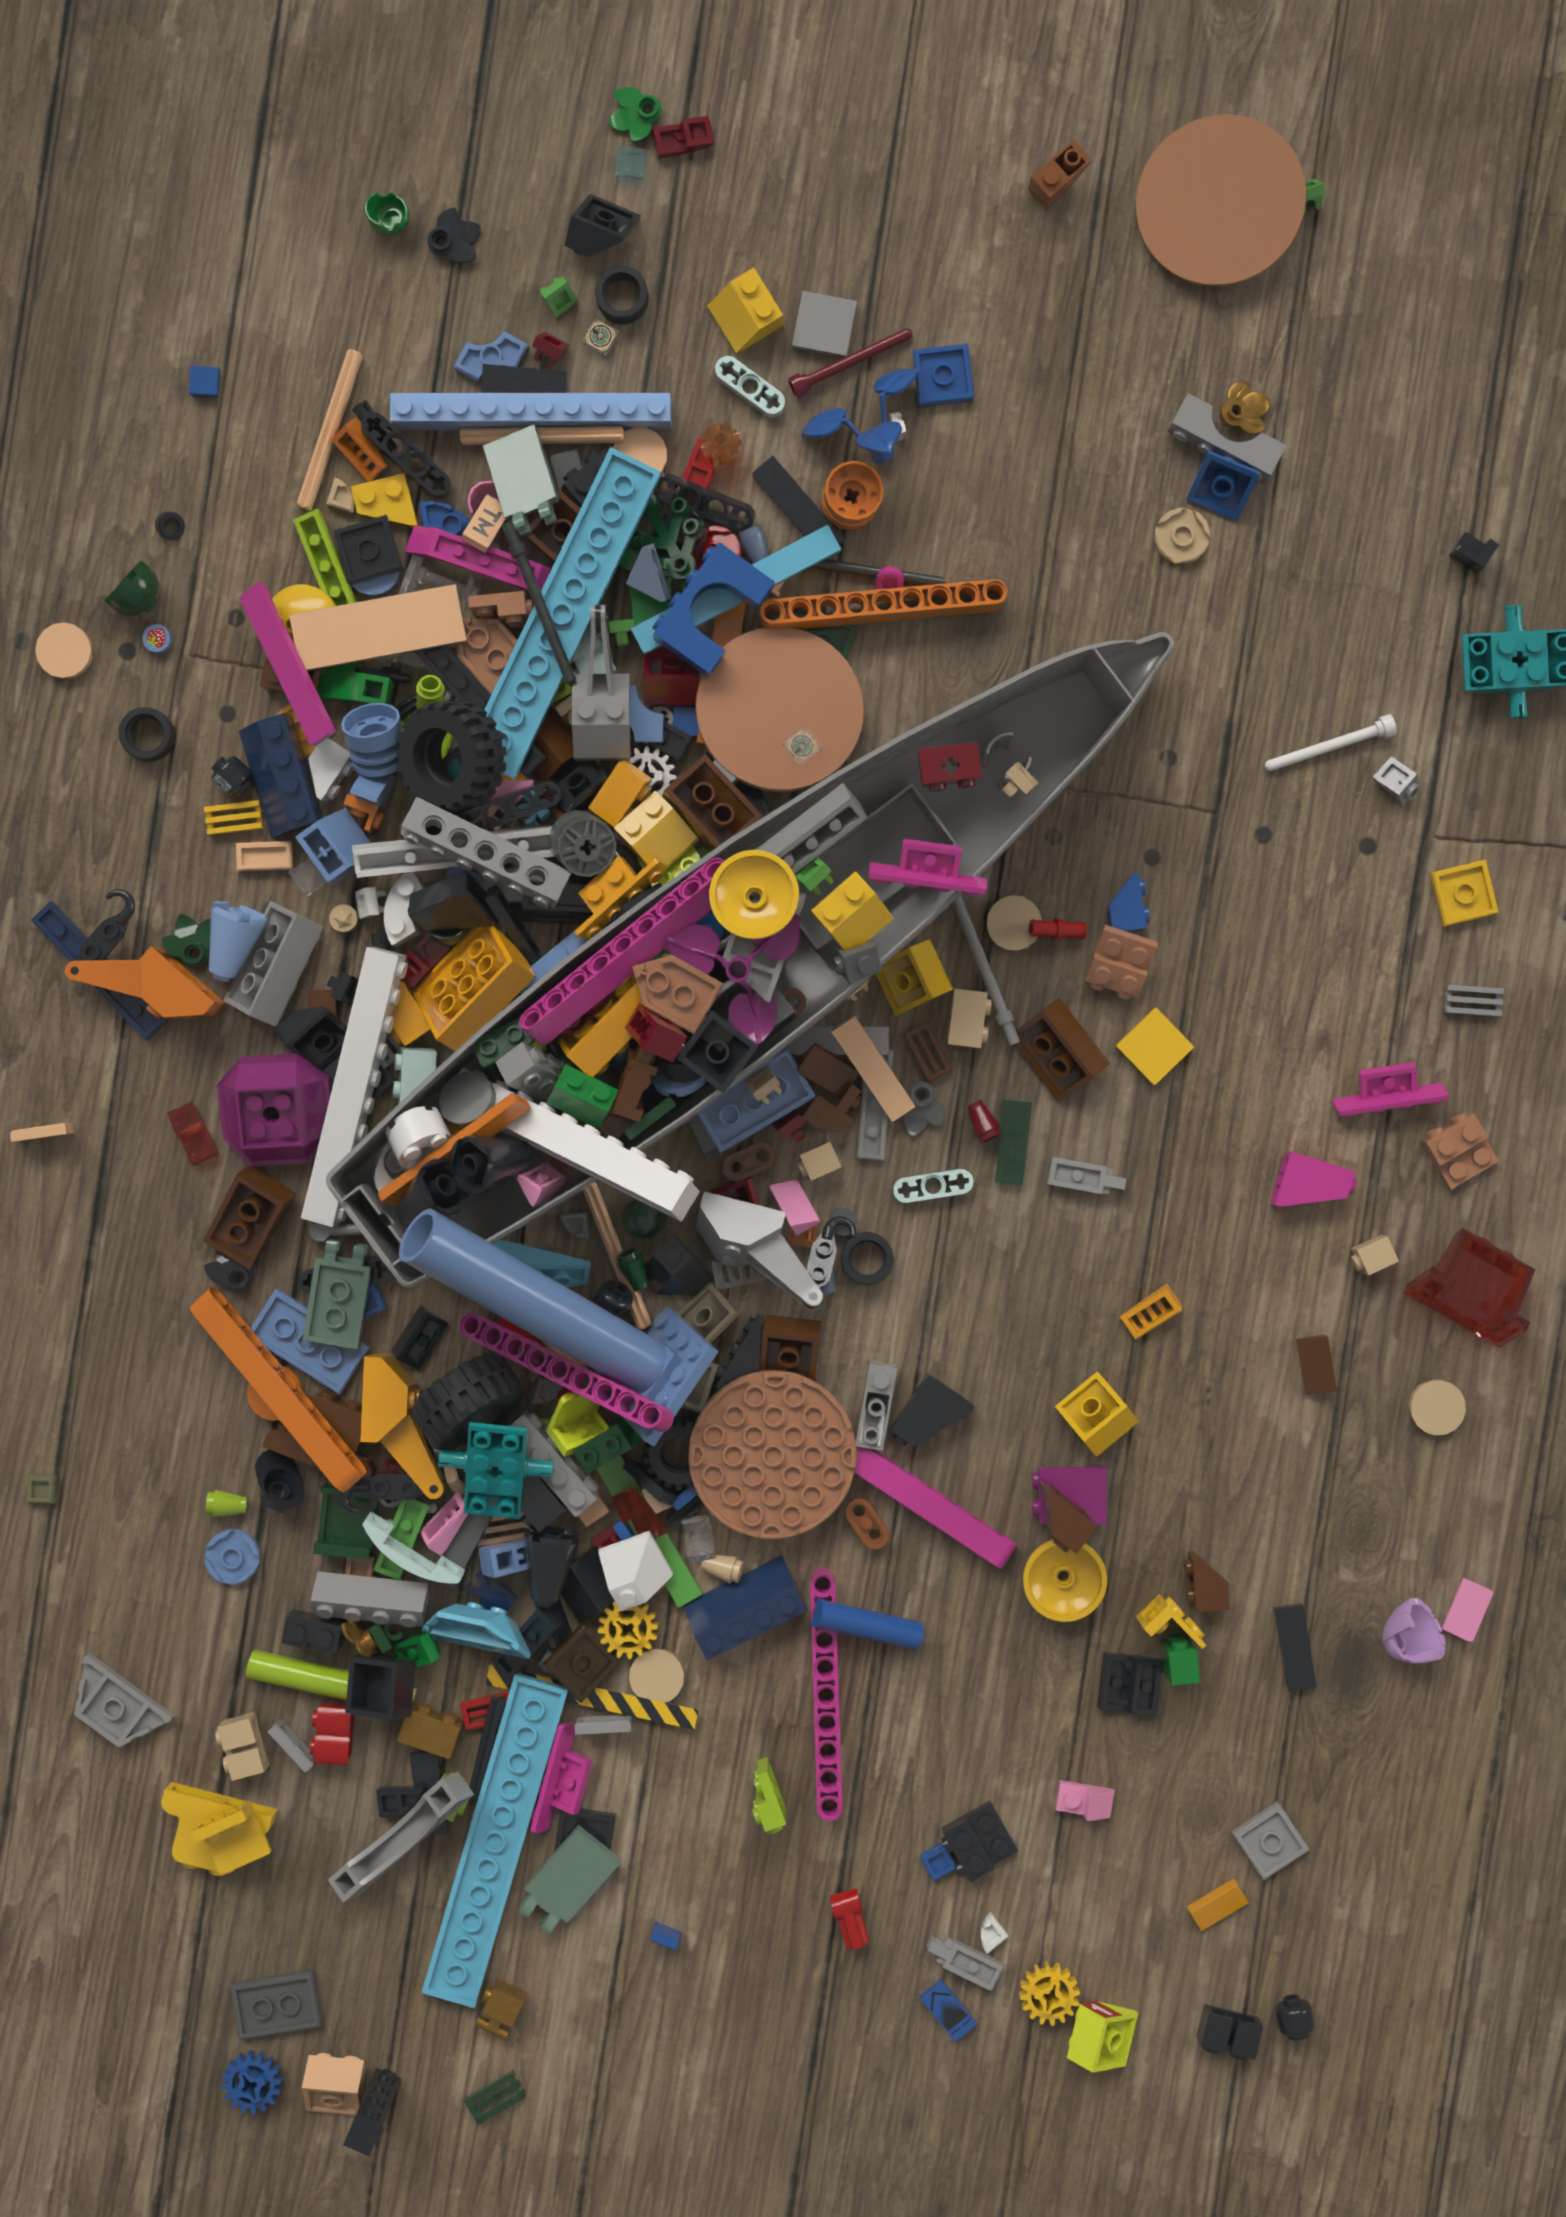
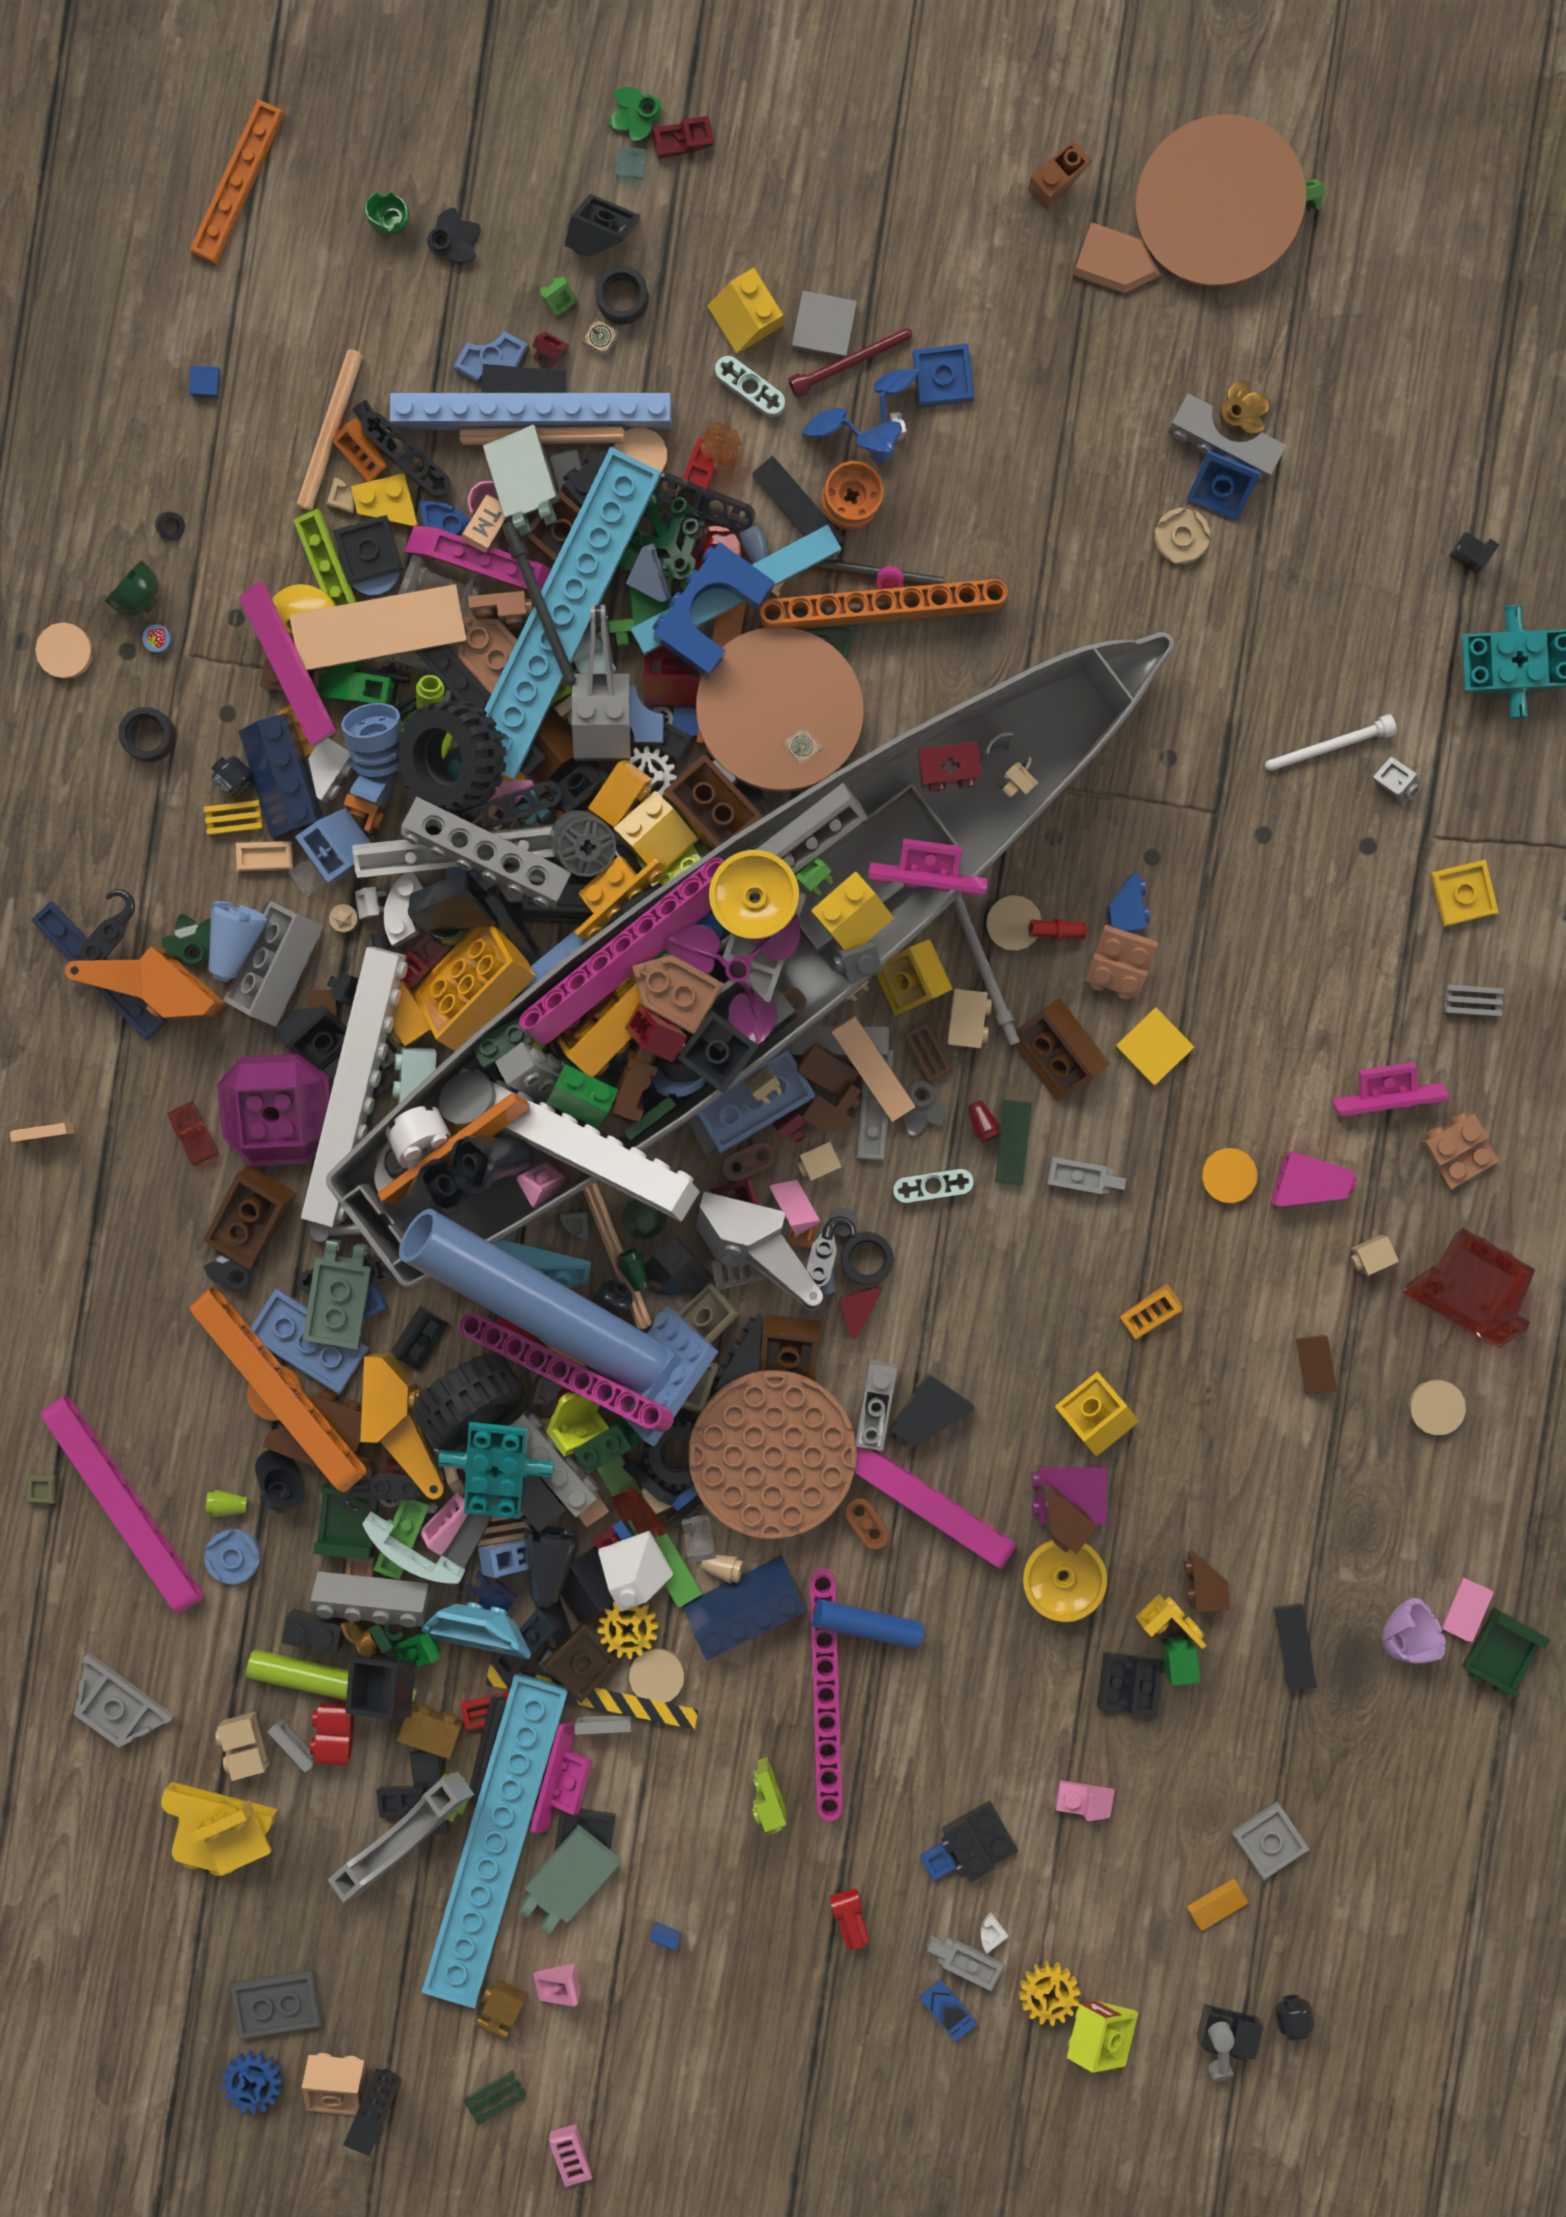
(122, 1504): none -> dark pink beam
(237, 182): none -> orange tile
(558, 1985): none -> bright pink slope
(564, 2135): none -> bright pink slope
(857, 1308): none -> dark red slope
(1115, 260): none -> nougat tile
(1223, 2042): none -> light grey bar
(1229, 1175): none -> light orange tile
(1503, 1652): none -> dark green panel

